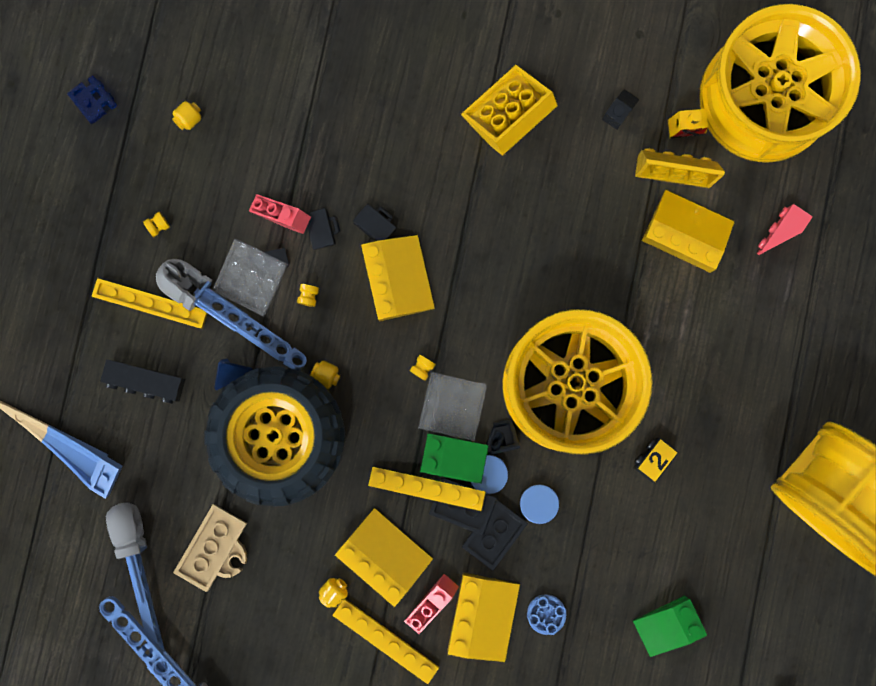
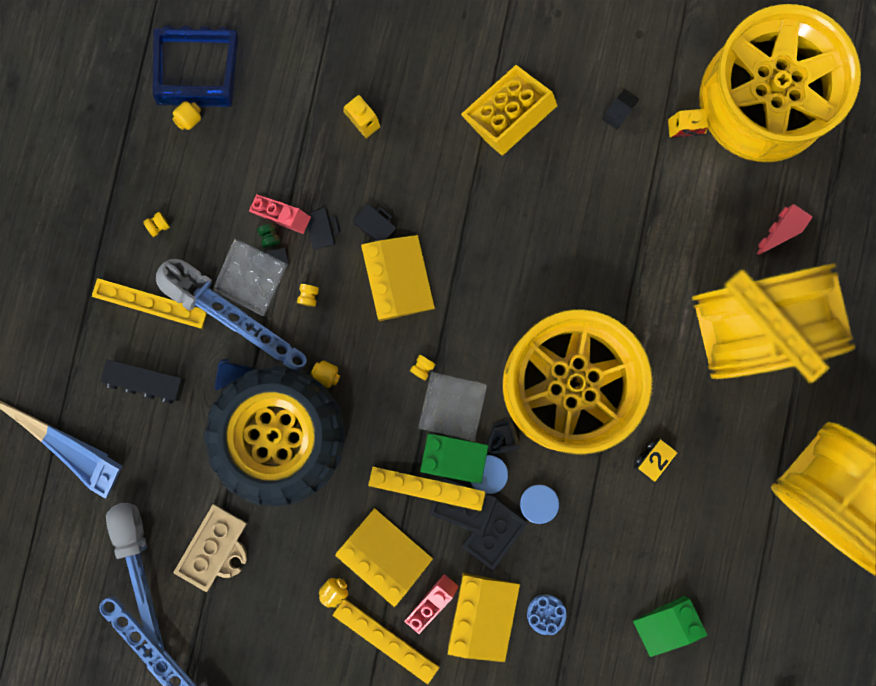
(86, 102): clear blue plate -> none
(201, 95): none -> clear blue windscreen
(268, 235): none -> dark green wheel
(361, 115): none -> yellow torso
(678, 169): yellow slope -> none
(689, 231): yellow slope -> none
(776, 326): none -> yellow plate
(806, 299): none -> yellow wheel

